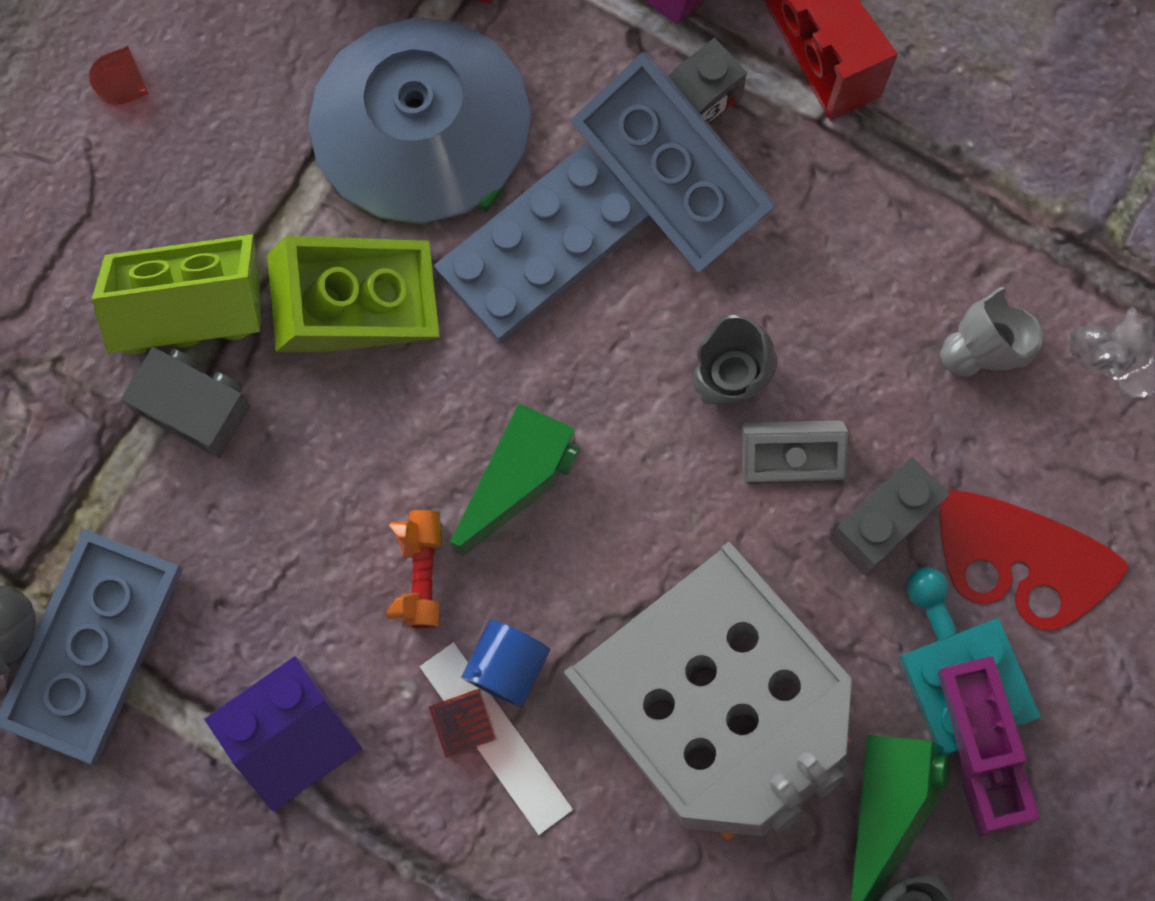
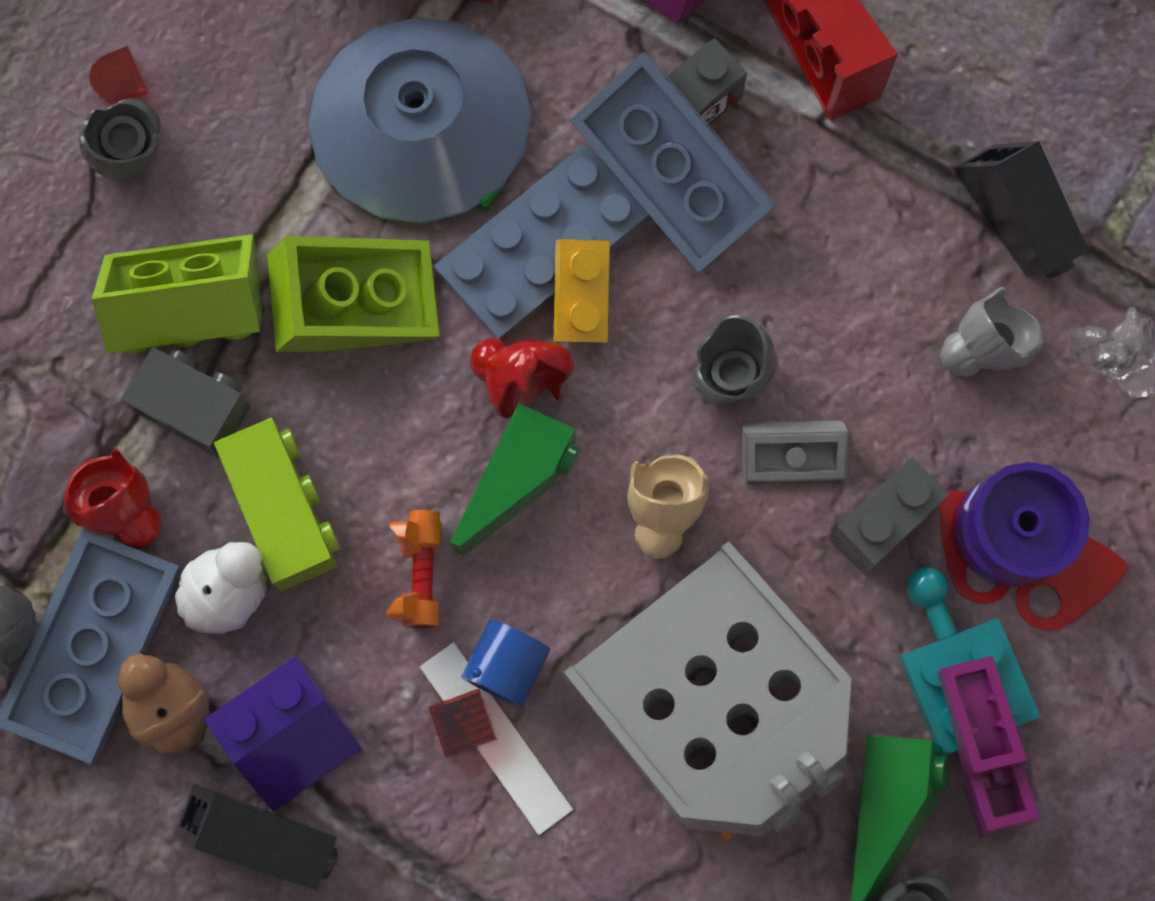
(112, 499): none -> red piece
(120, 139): none -> dark grey hair
(153, 685): none -> medium nougat piece
(235, 586): none -> white piece
(256, 838): none -> black slope
(278, 503): none -> lime brick
(520, 371): none -> red piece
(581, 290): none -> yellow plate
(666, 502): none -> tan piece
(1024, 206): none -> black slope
(1051, 518): none -> dark purple wheel

